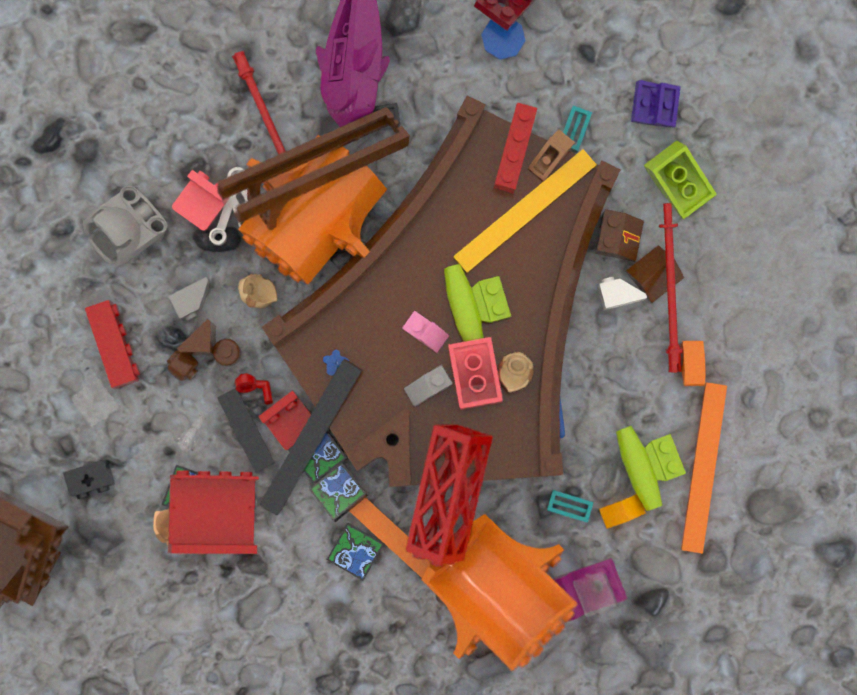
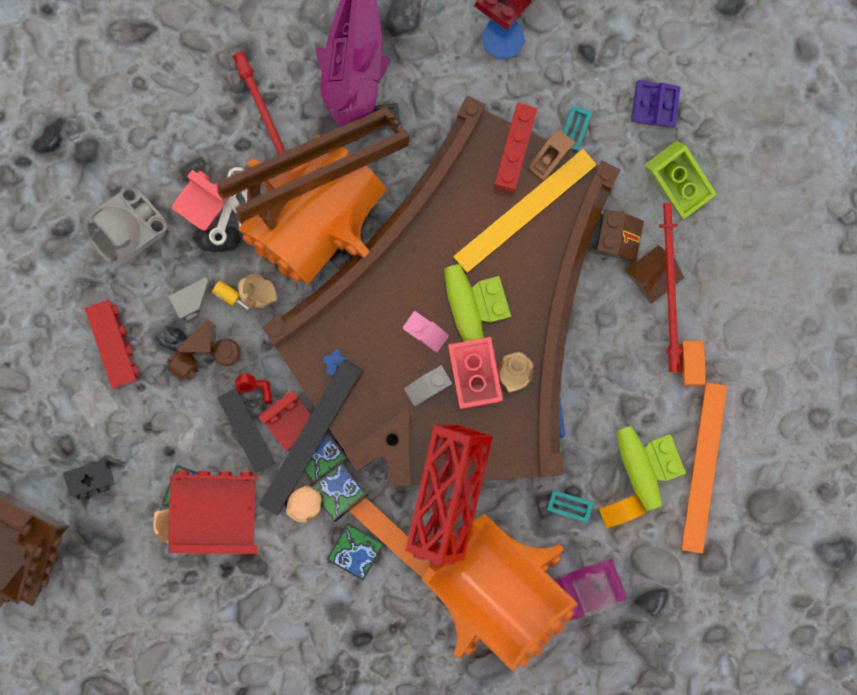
(228, 295): none -> yellow piece
(304, 504): none -> light nougat hair
(618, 293): white slope -> none

